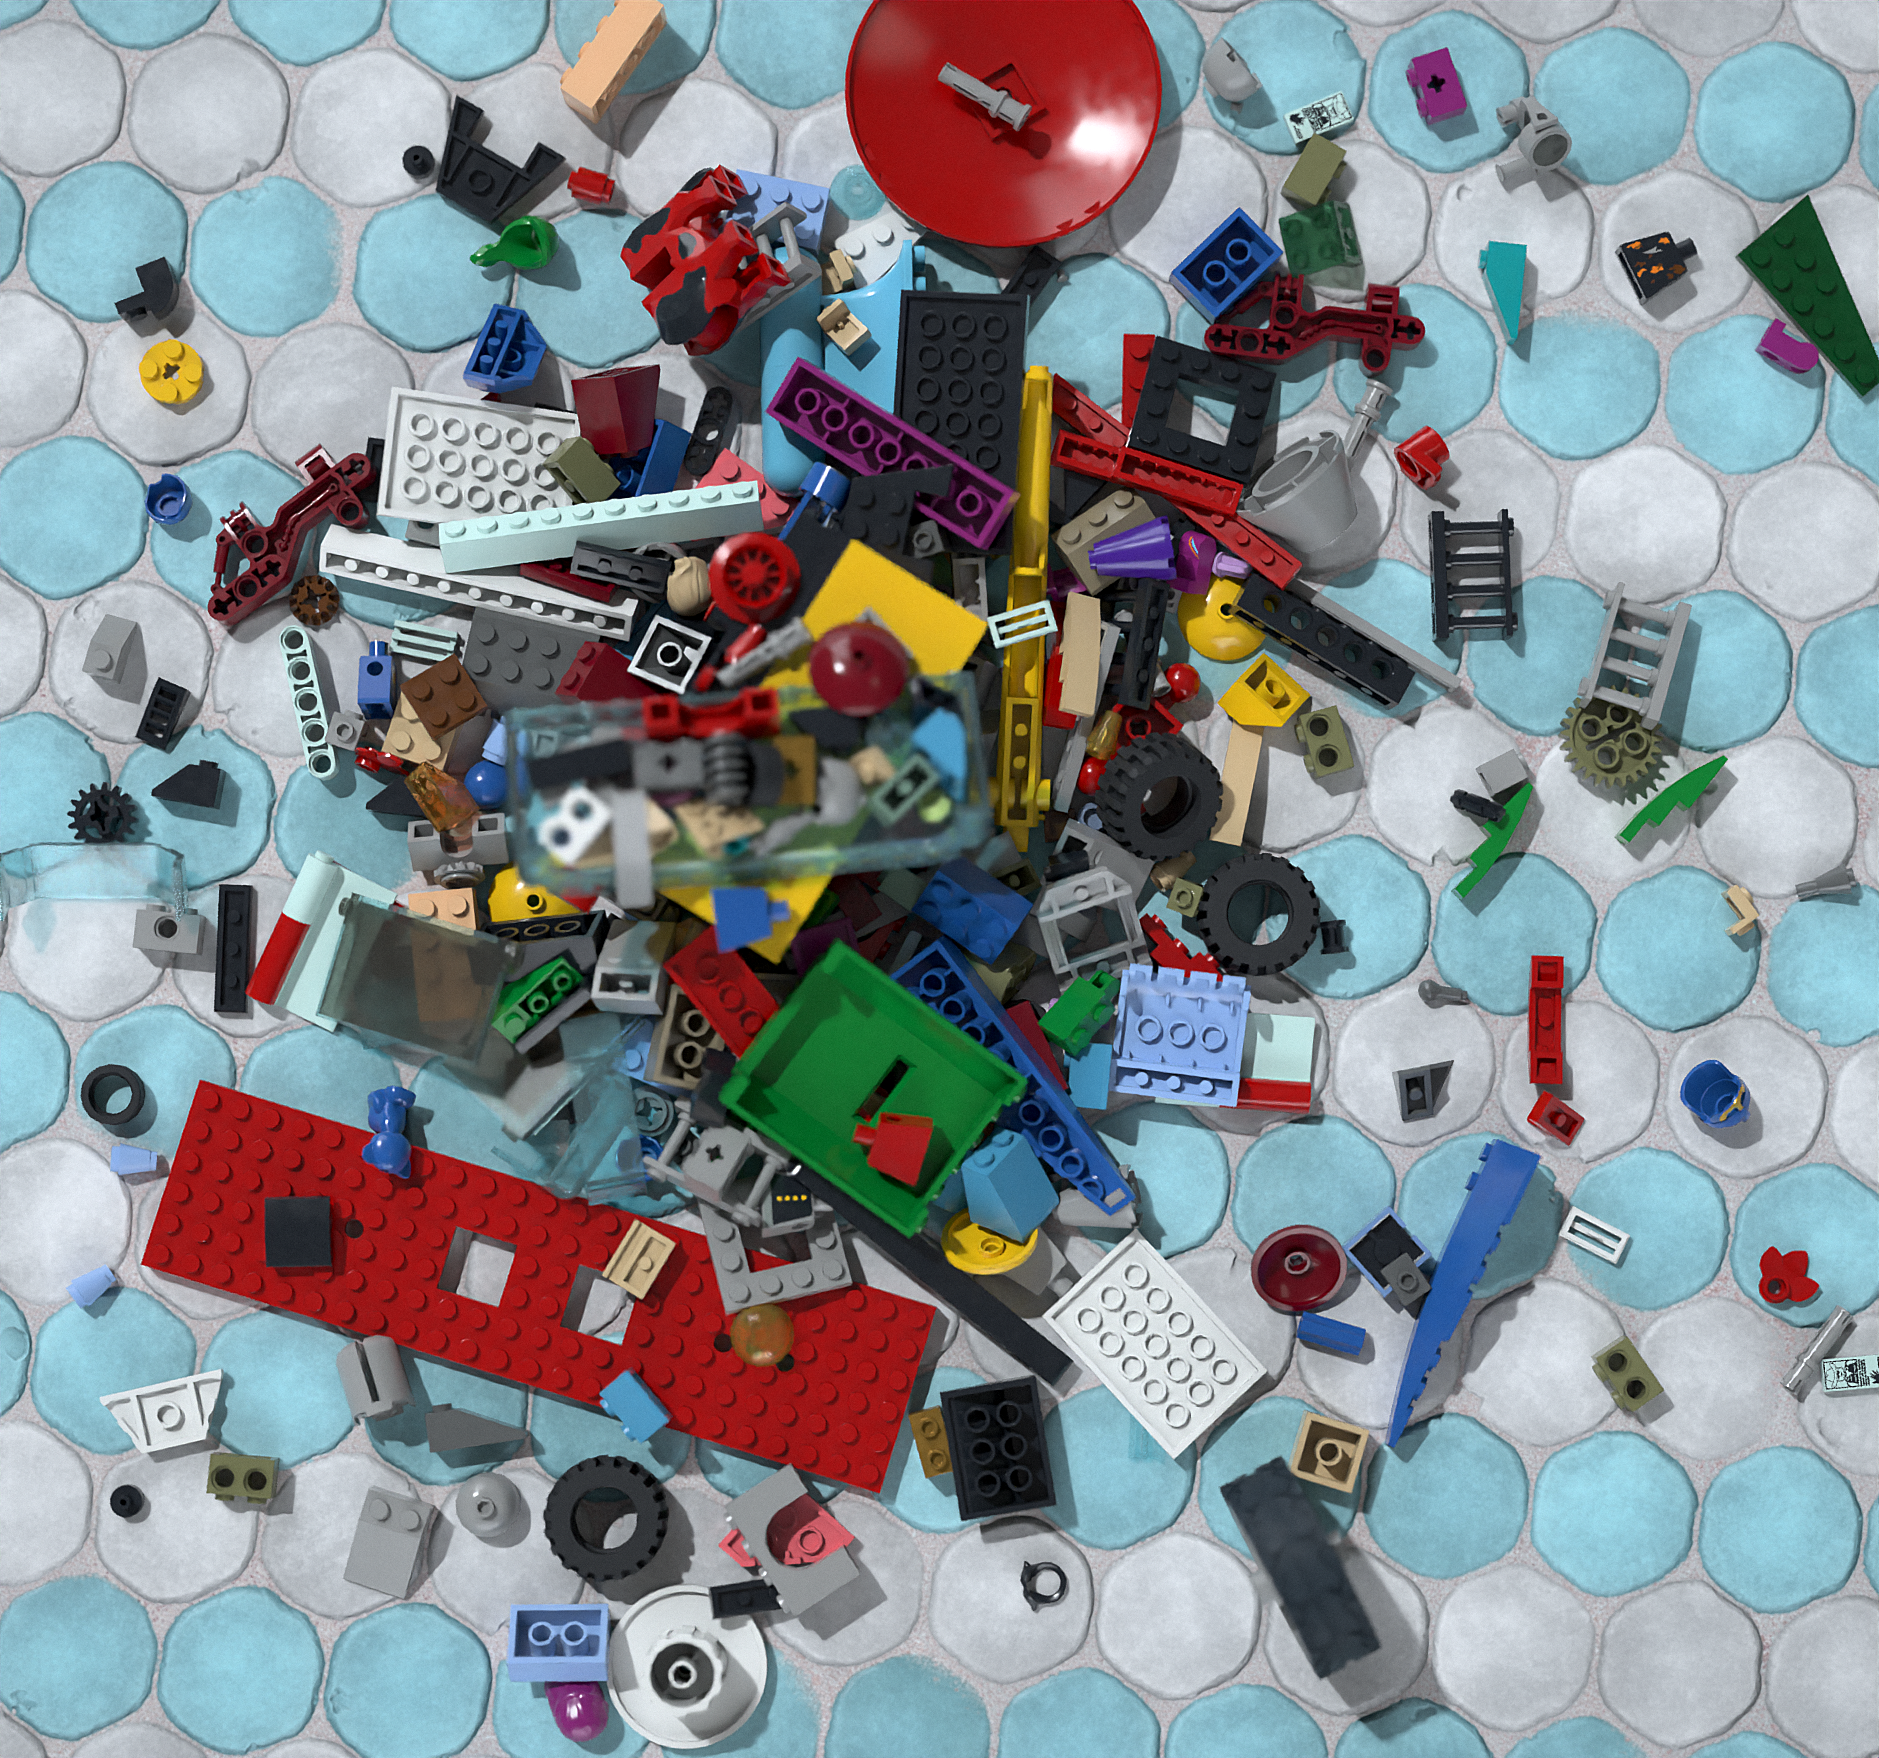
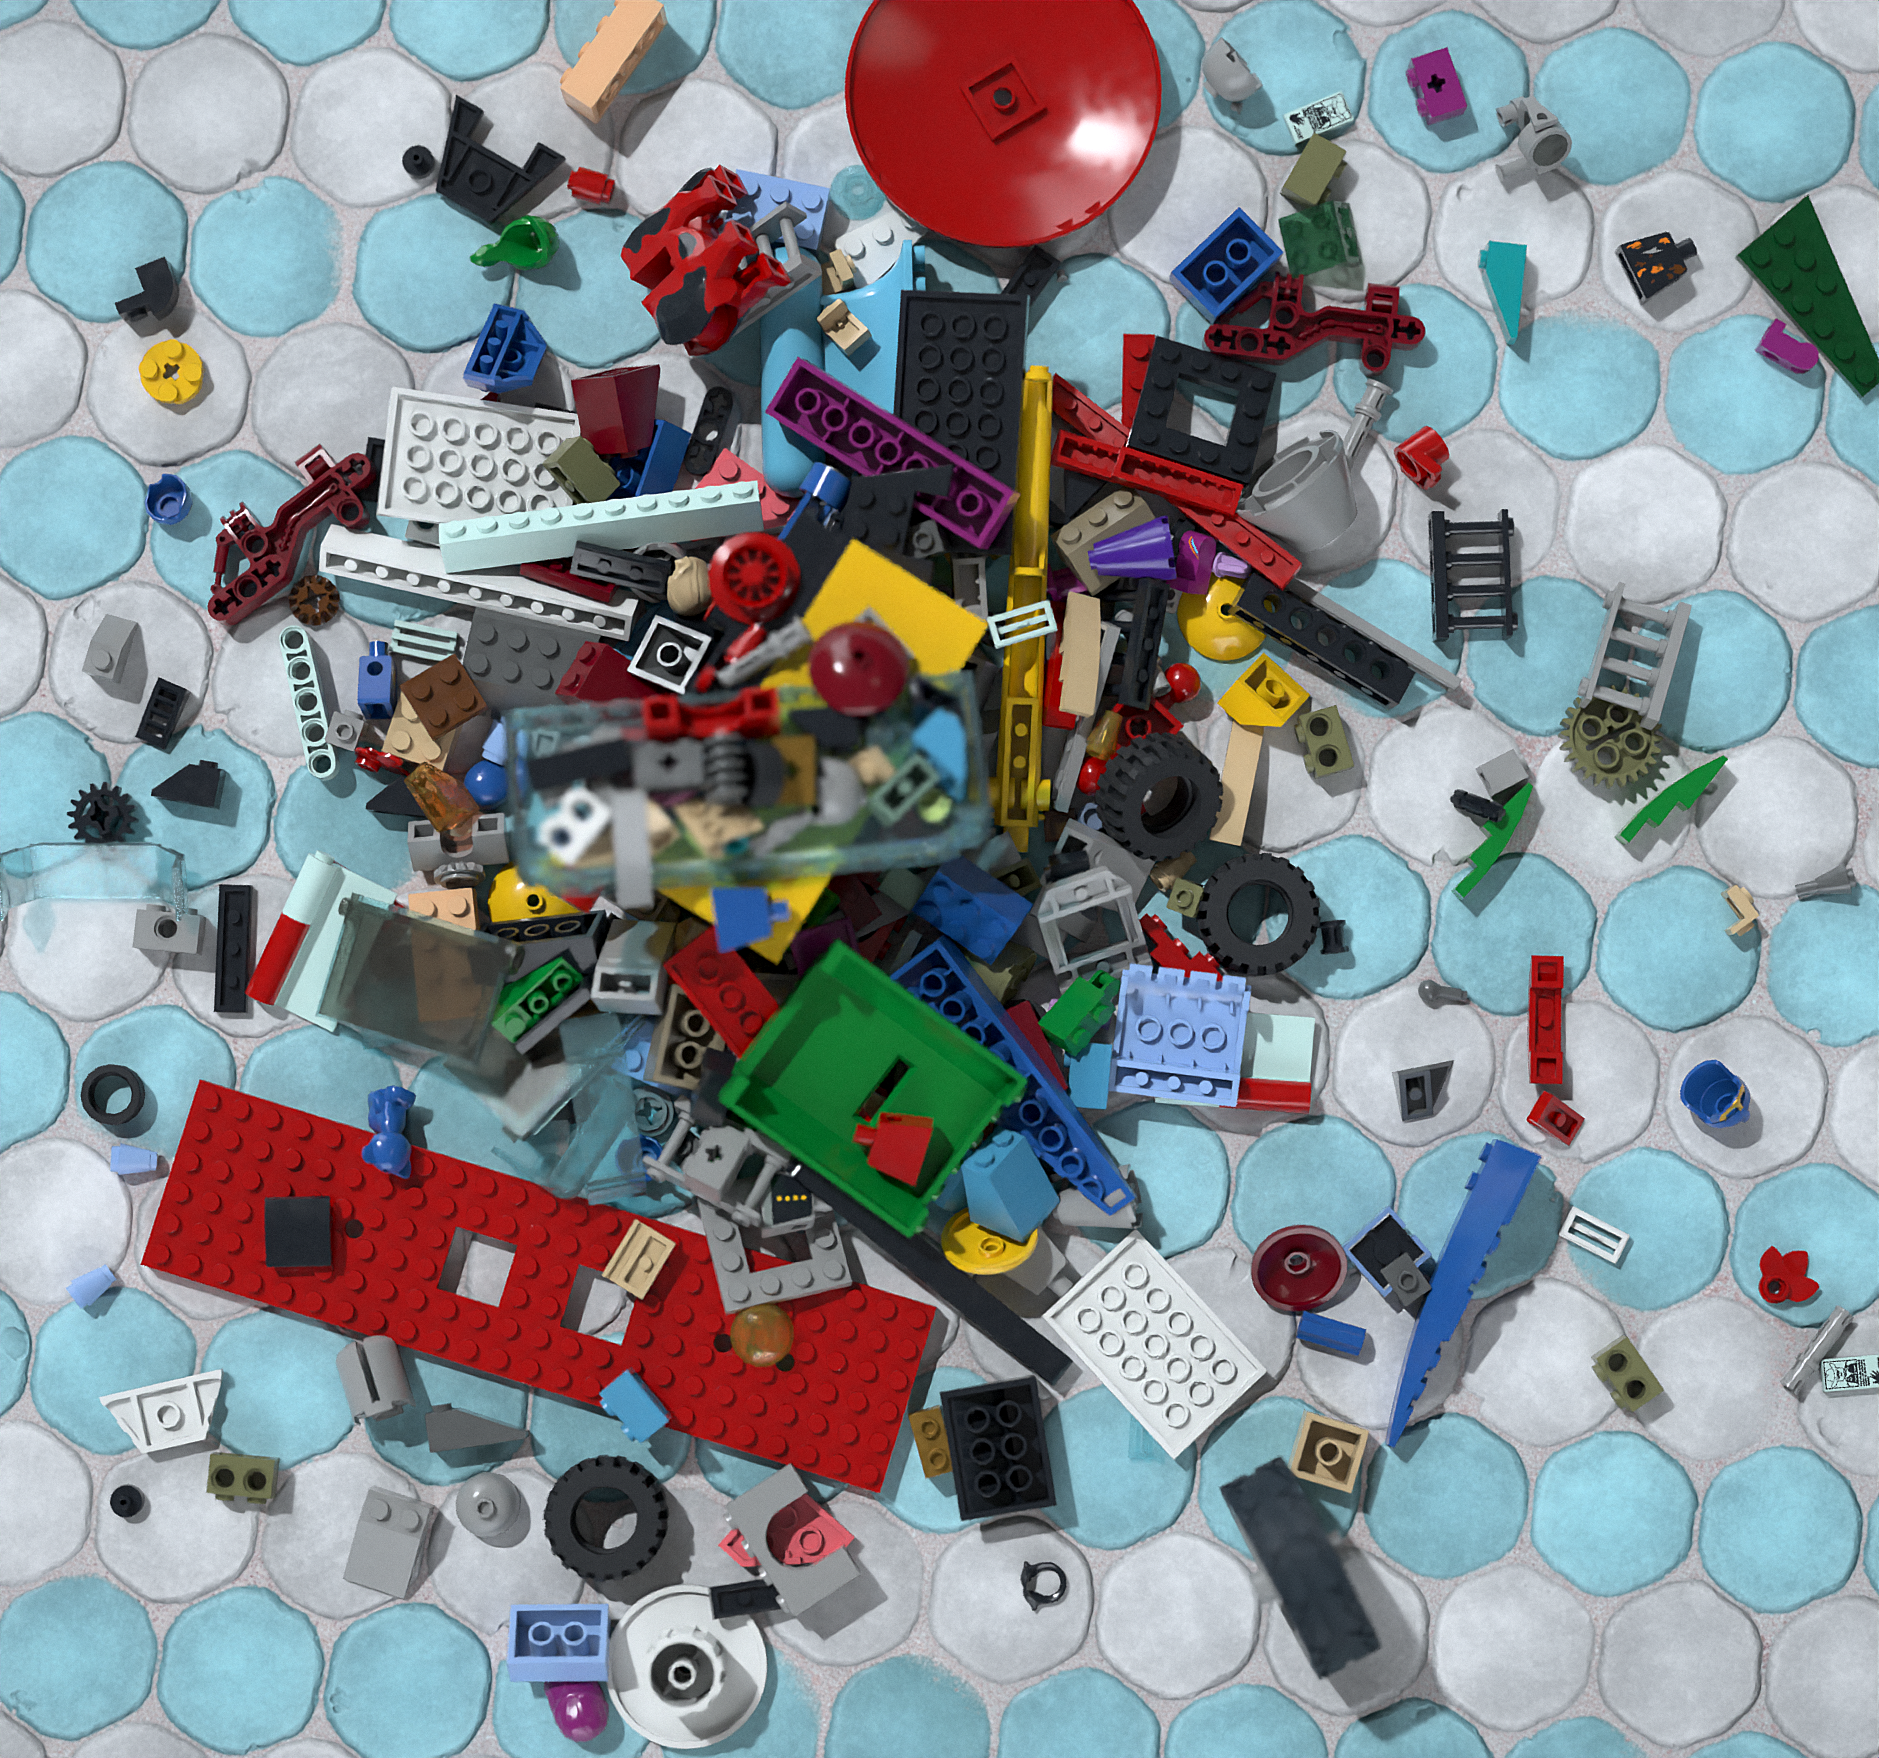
(997, 102): light grey pin -> none

